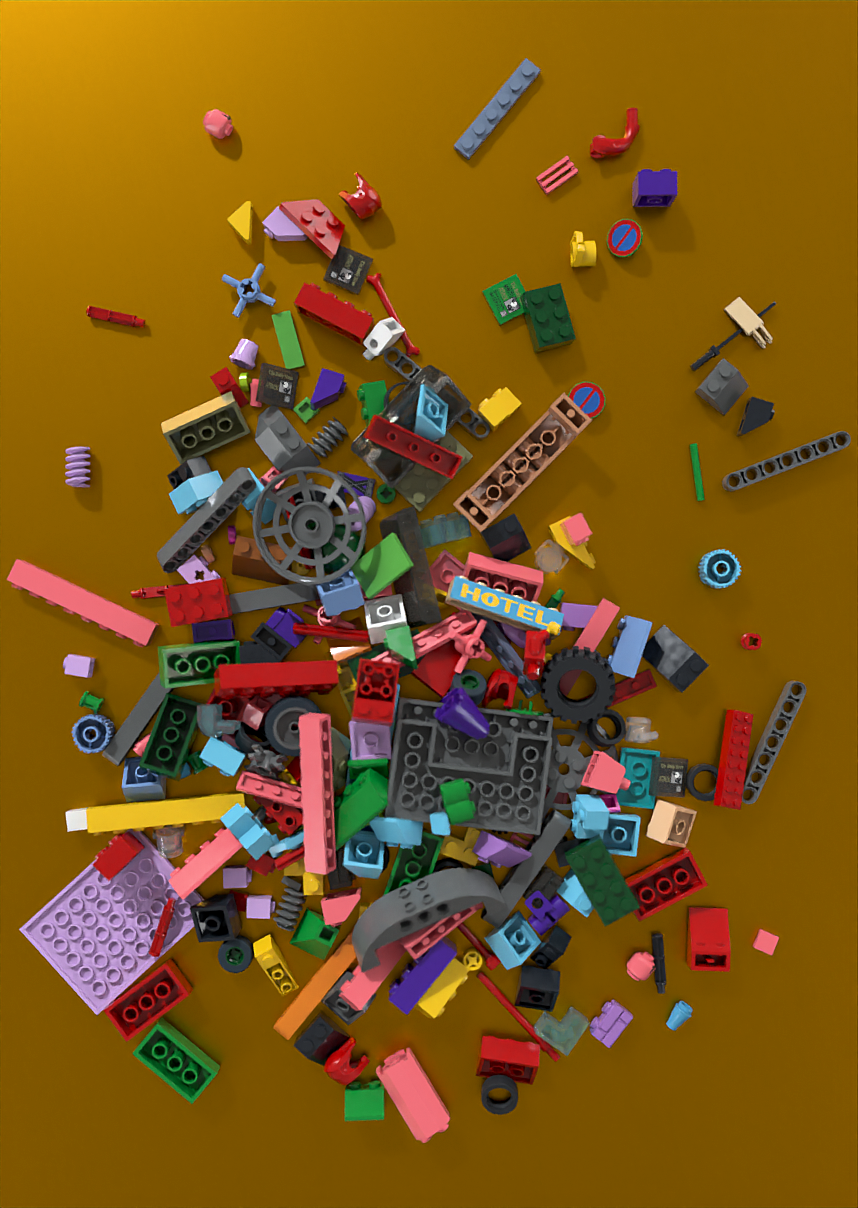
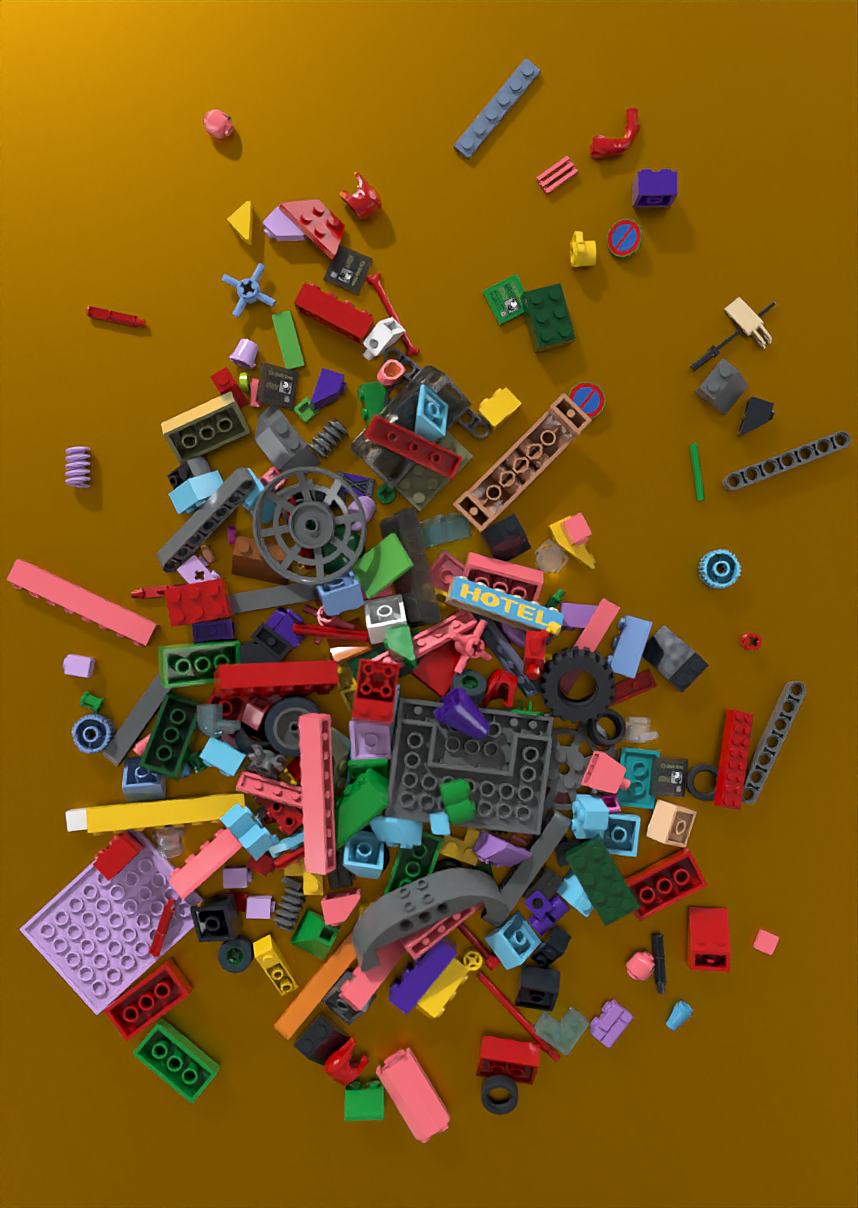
(391, 372): none -> coral rock

